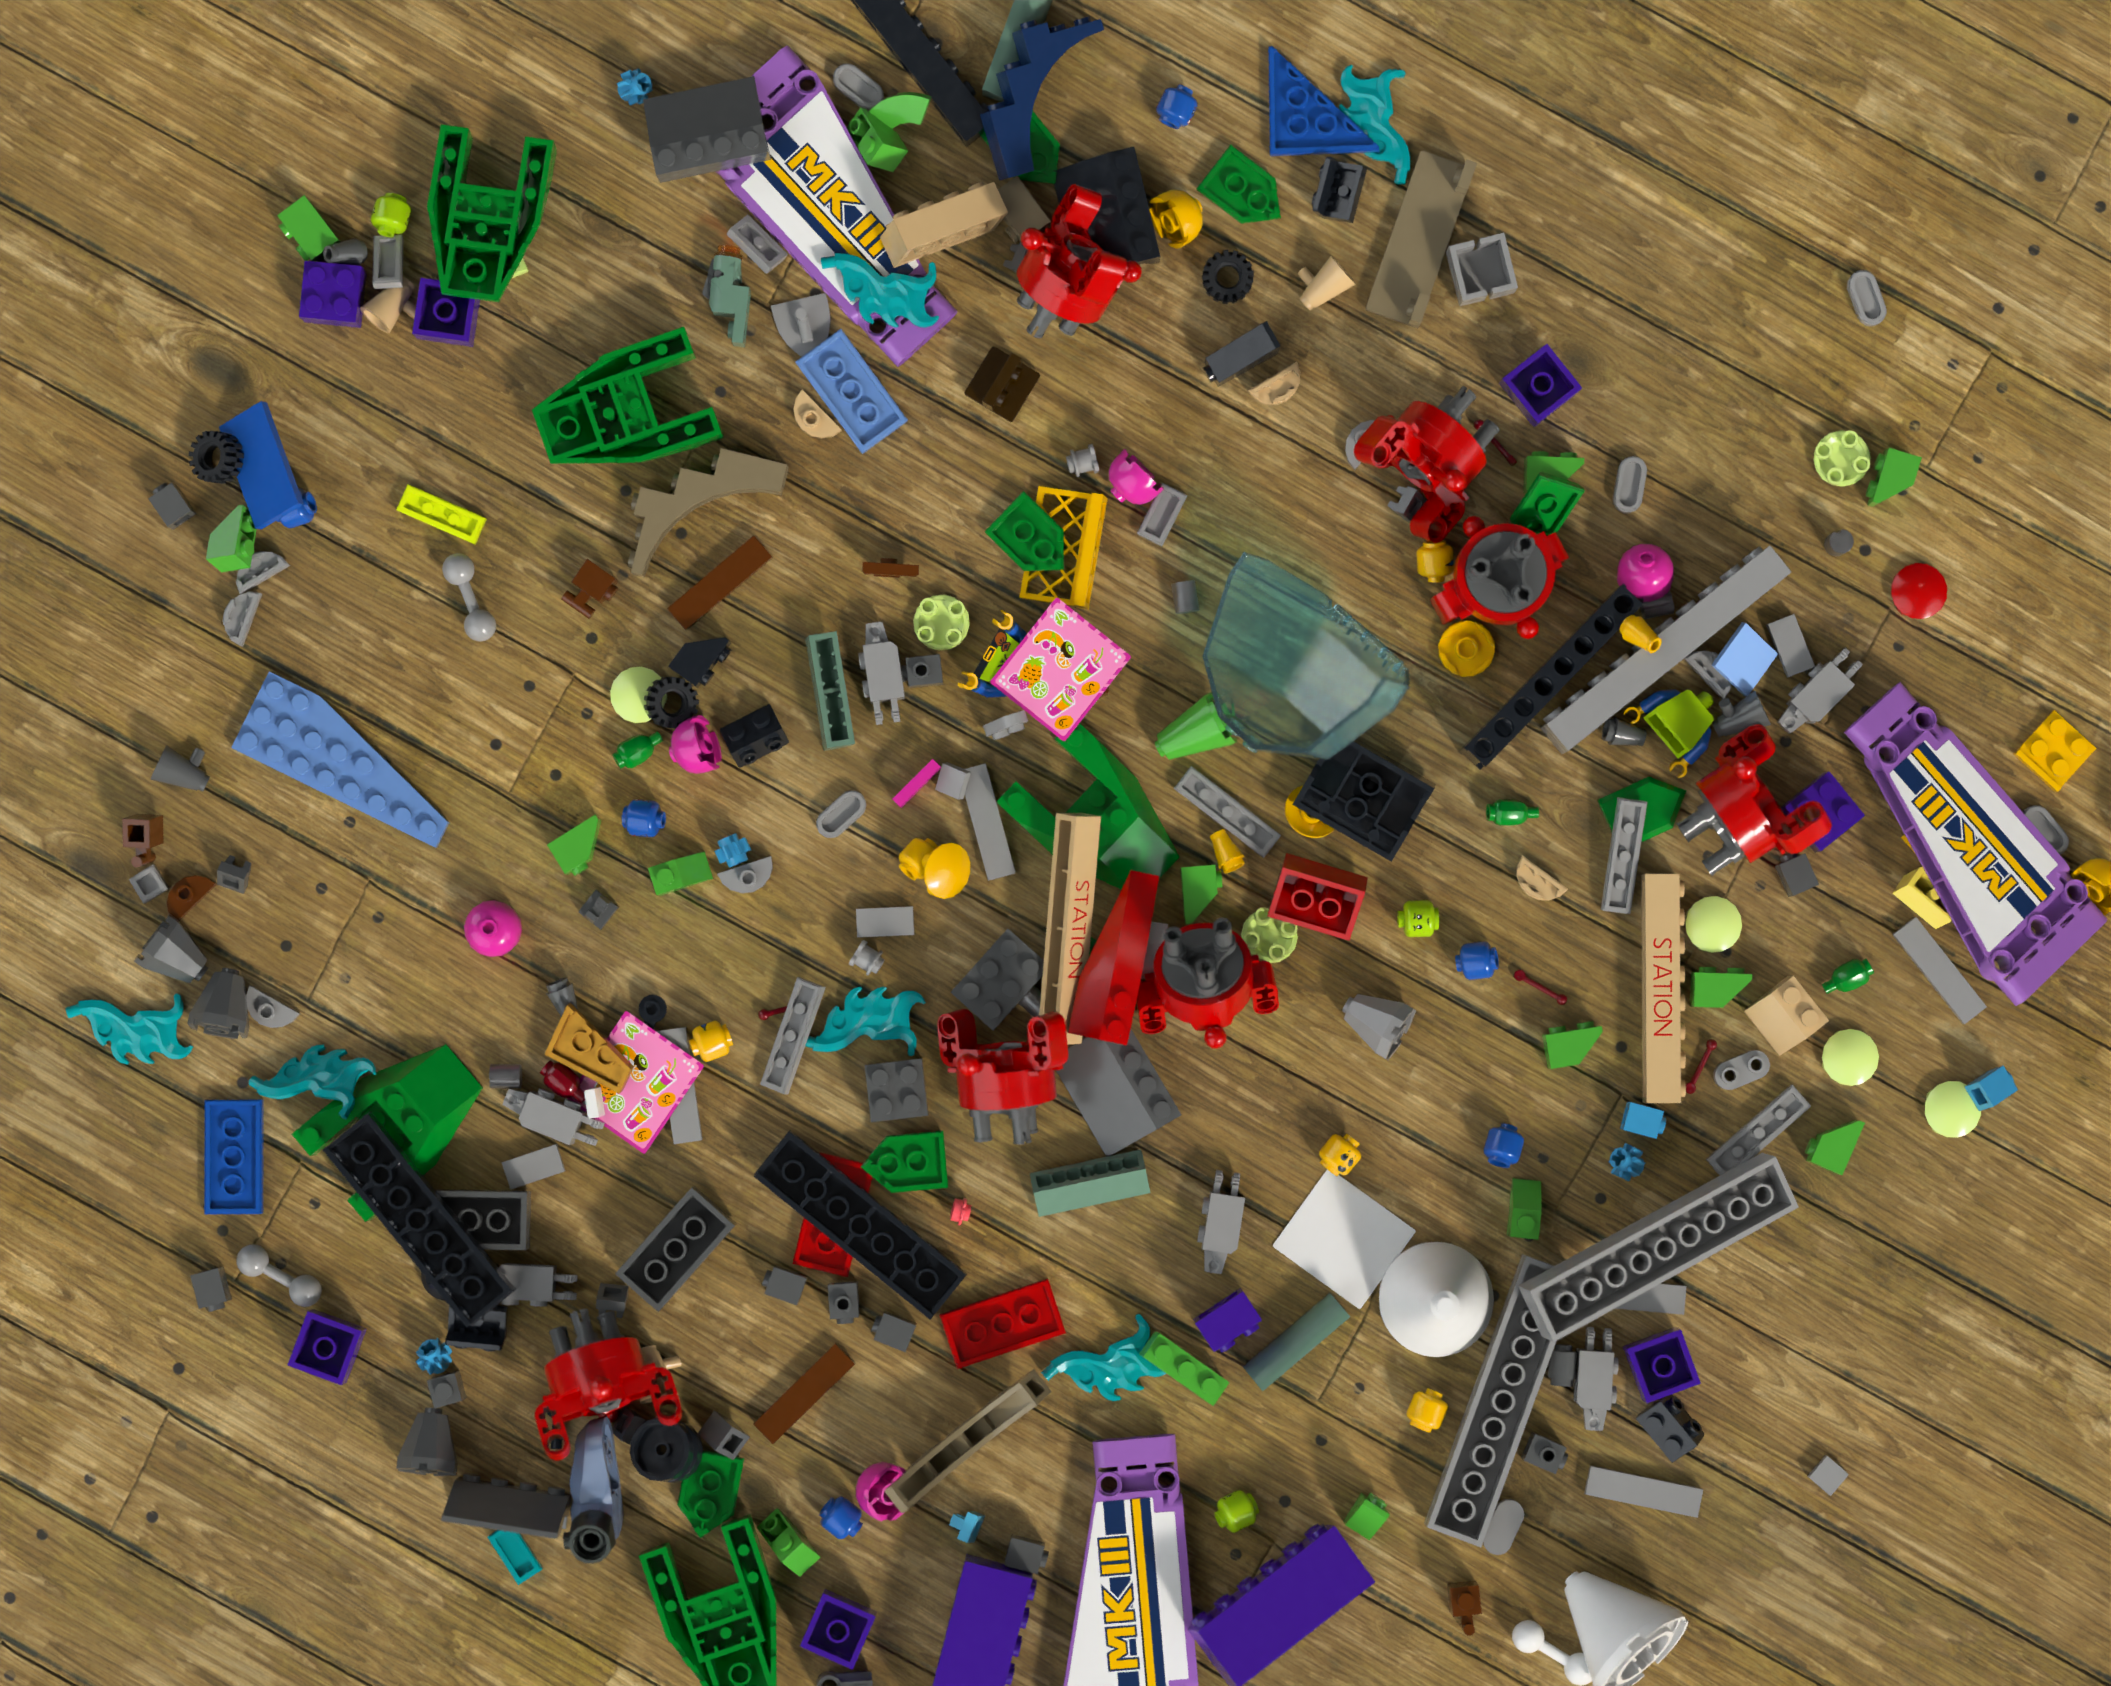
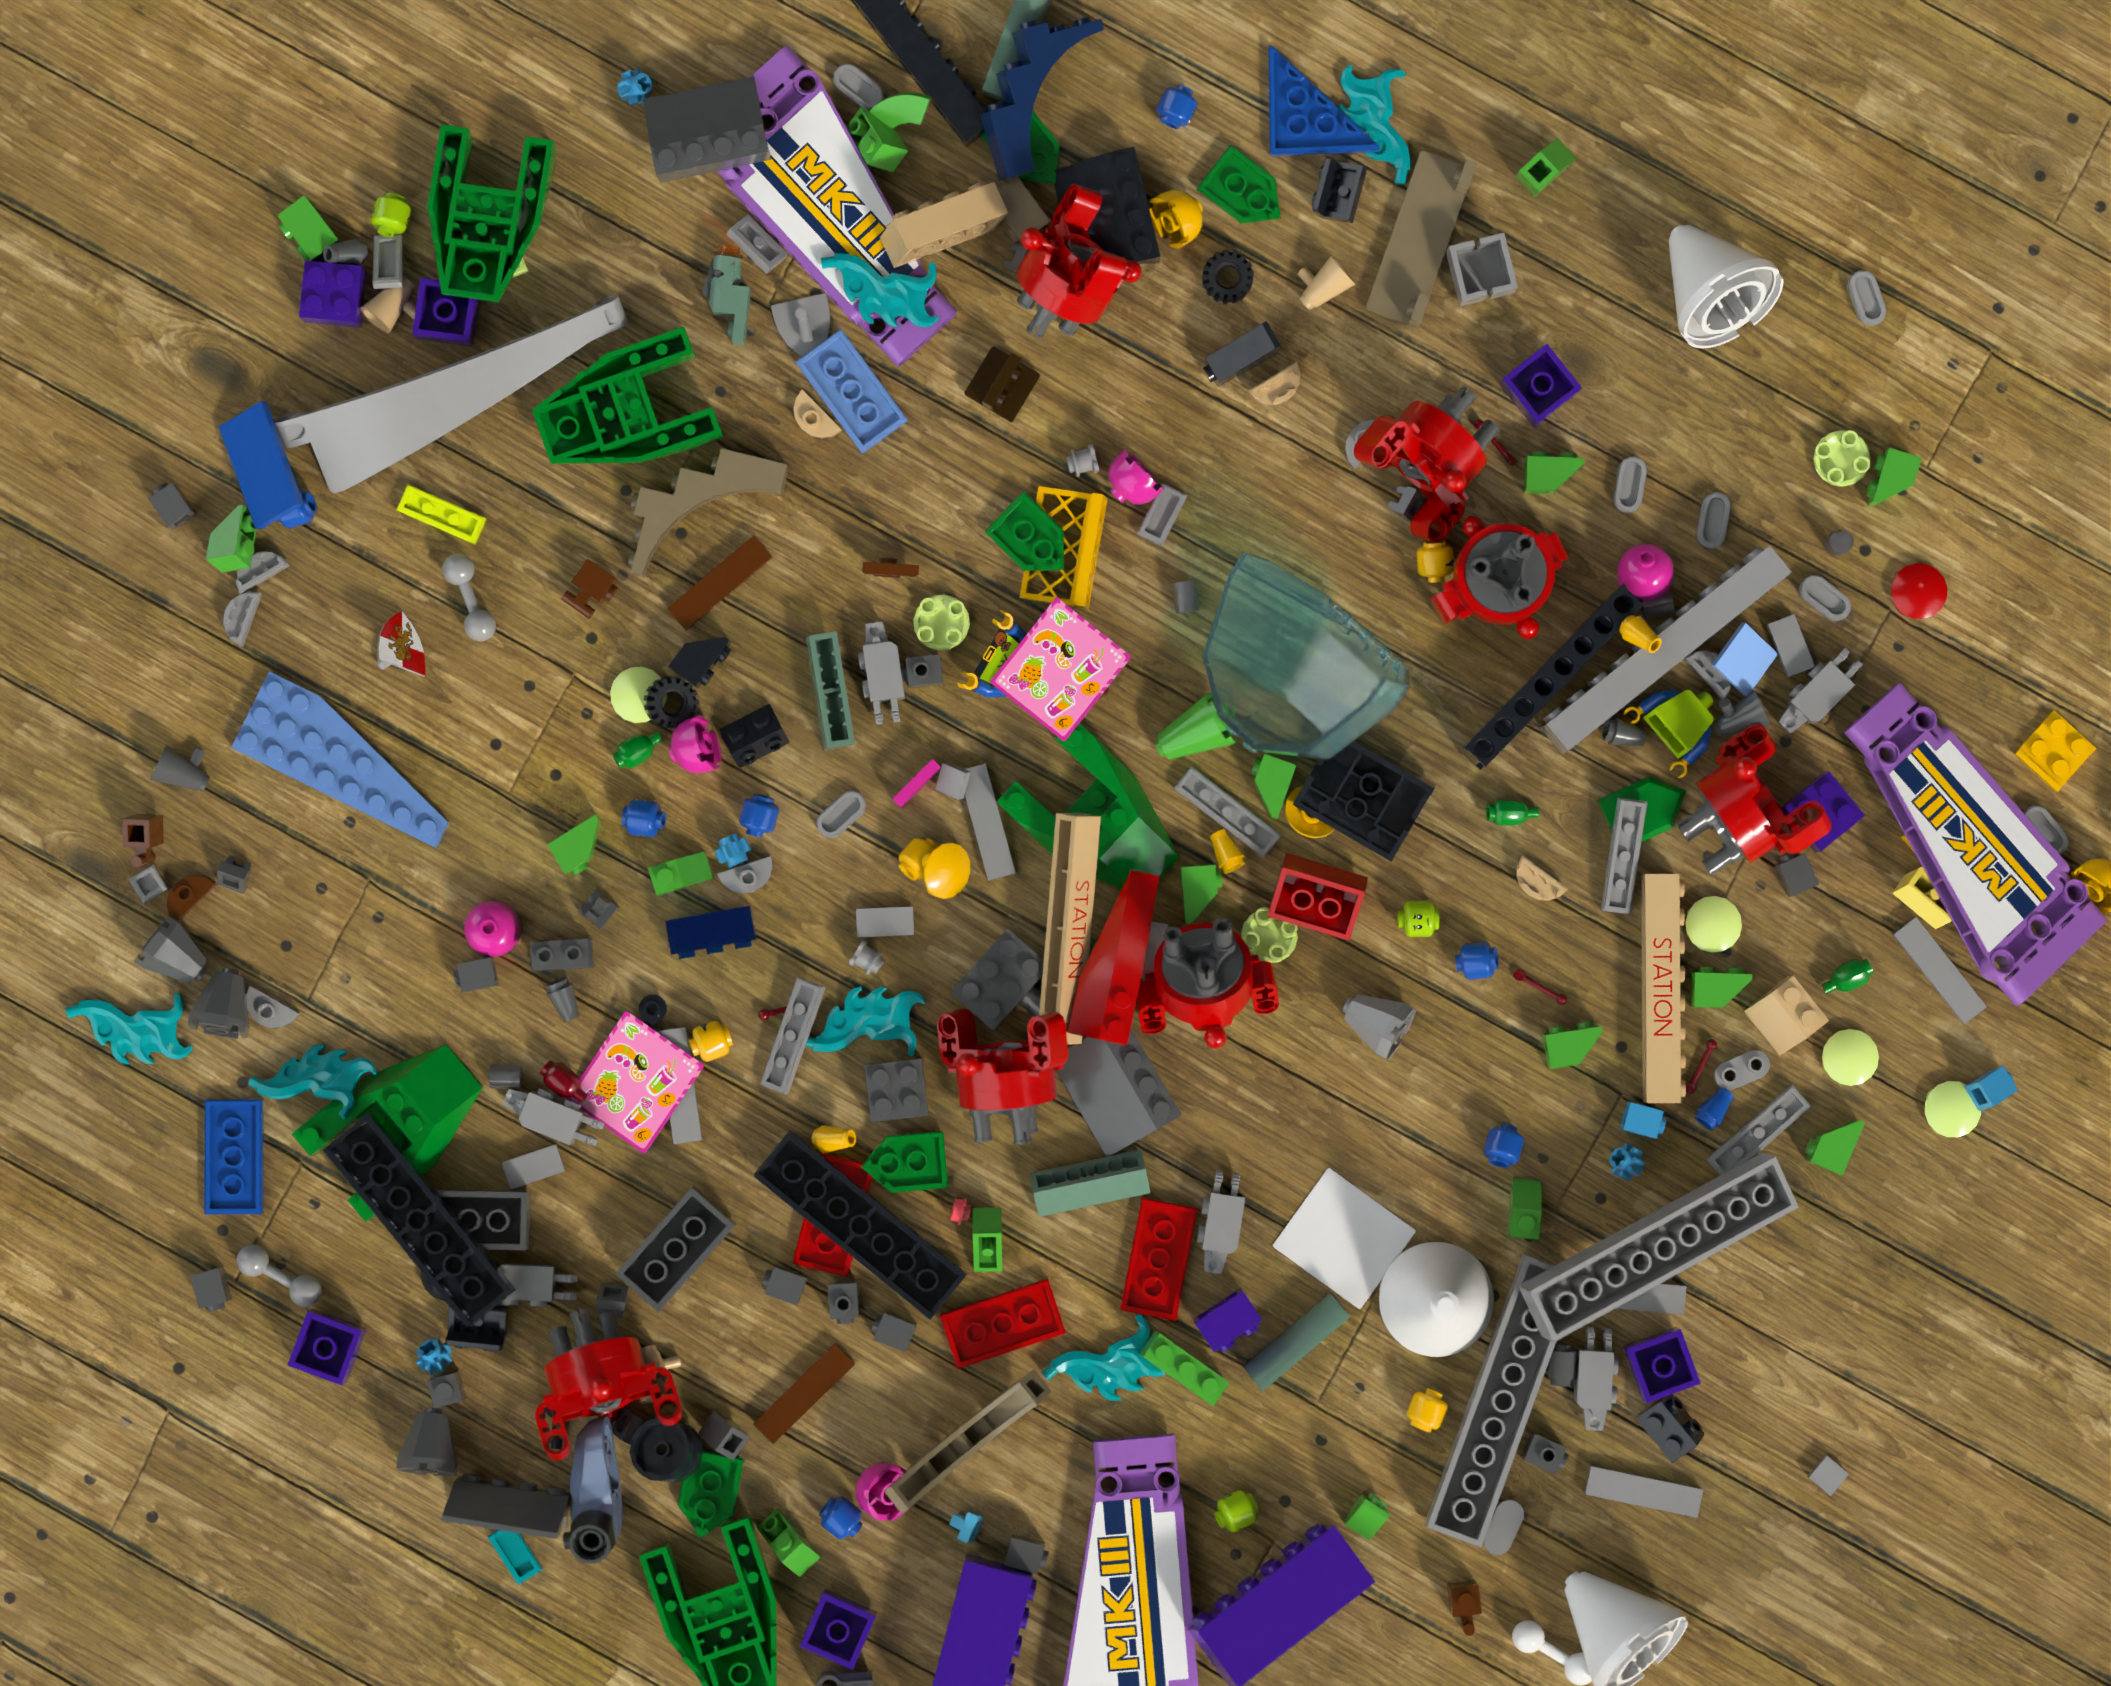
(203, 454): black tyre -> none
(391, 423): none -> light grey panel
(400, 646): none -> shield
(476, 975): none -> dark grey brick
(562, 954): none -> dark grey hips
(587, 1051): pearl gold wing -> none
(594, 1102): white tile -> none
(711, 932): none -> clear blue brick
(759, 815): none -> blue head
(831, 1138): none -> yellow cone
(987, 1239): none -> bright green slope
(1006, 725): light grey plate -> none
(1158, 1259): none -> red tile
(1272, 782): none -> bright green slope
(1340, 1154): yellow head -> none
(1466, 648): yellow tile -> none
(1545, 167): none -> bright green slope
(1547, 504): green tile -> none
(1713, 520): none -> light grey tile
(1714, 1109): none -> blue cone
(1718, 286): none -> white cone
(1824, 598): none -> light grey tile

